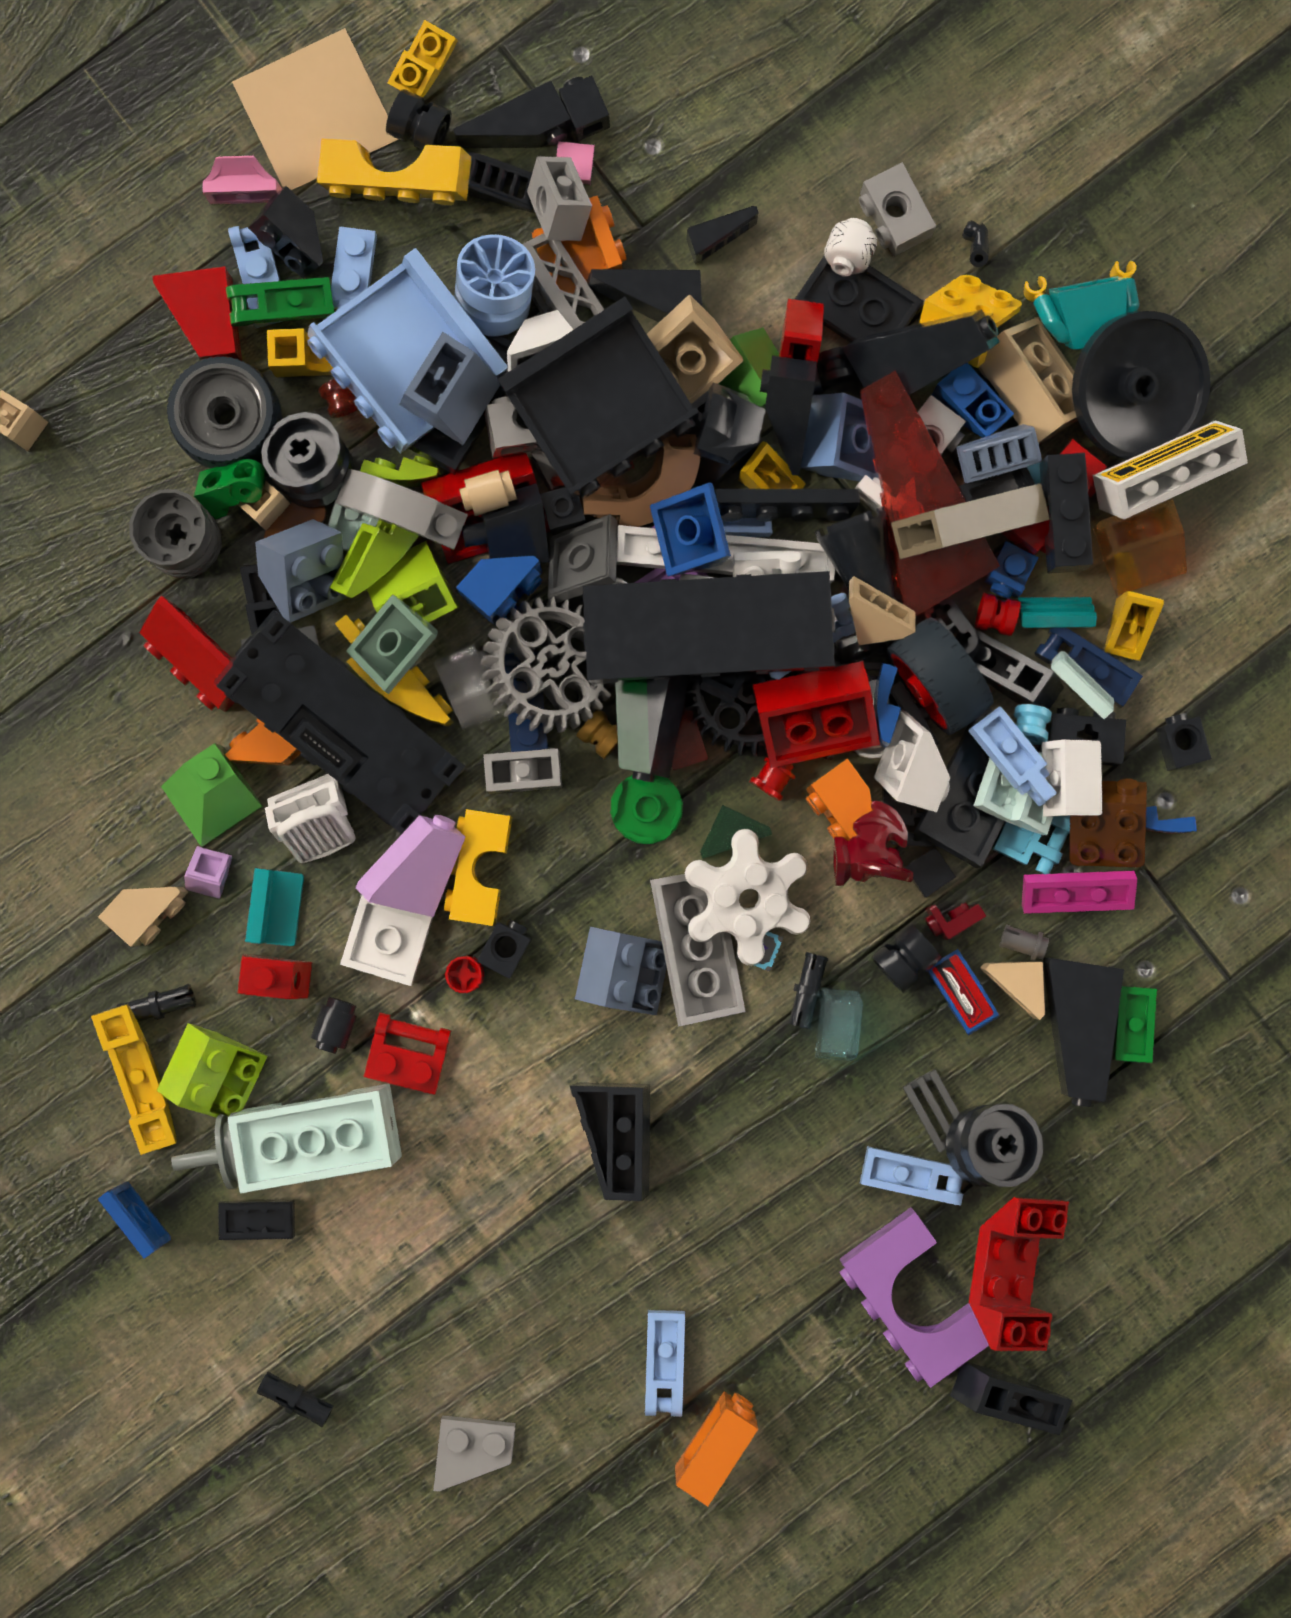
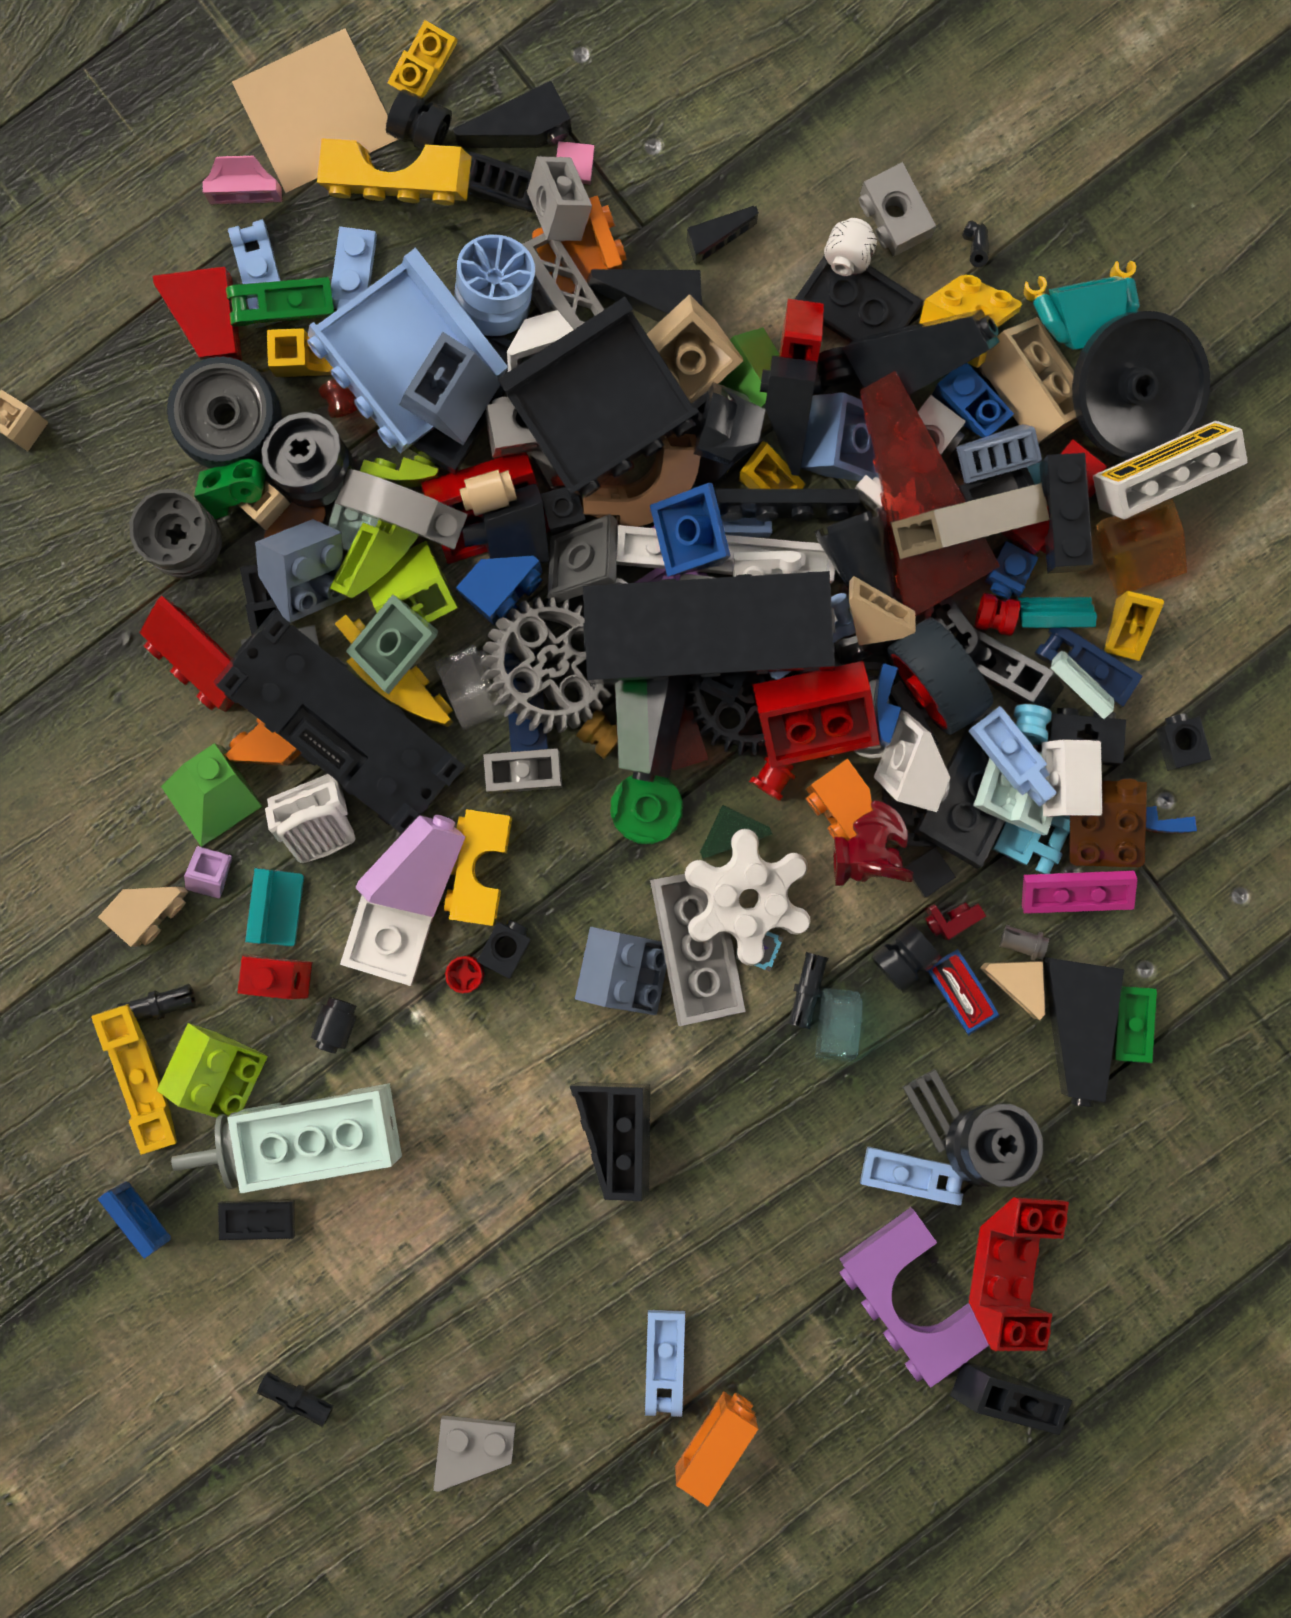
(290, 232): black slope -> none
(406, 1066): red plate -> none
(584, 107): black brick -> none

